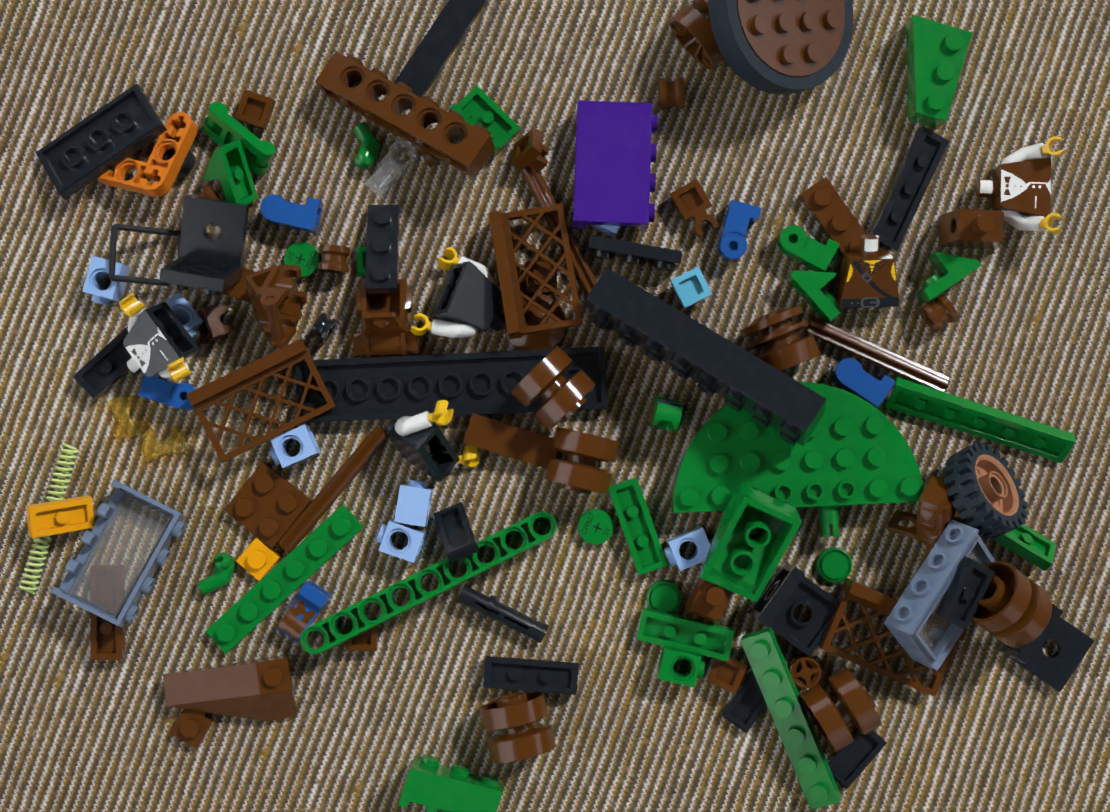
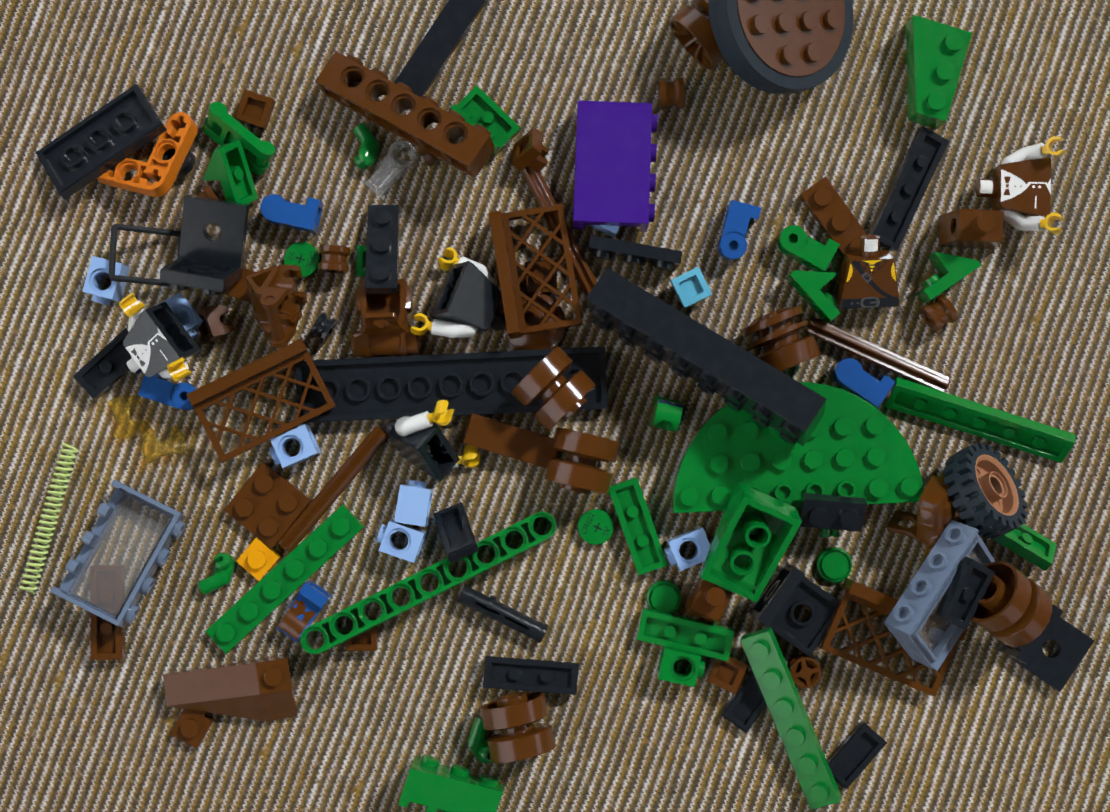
(60, 516): light orange plate -> none
(478, 741): none -> green arm
(692, 203): reddish brown plate -> none
(832, 512): none -> black plate
(850, 705): reddish brown wheel -> none

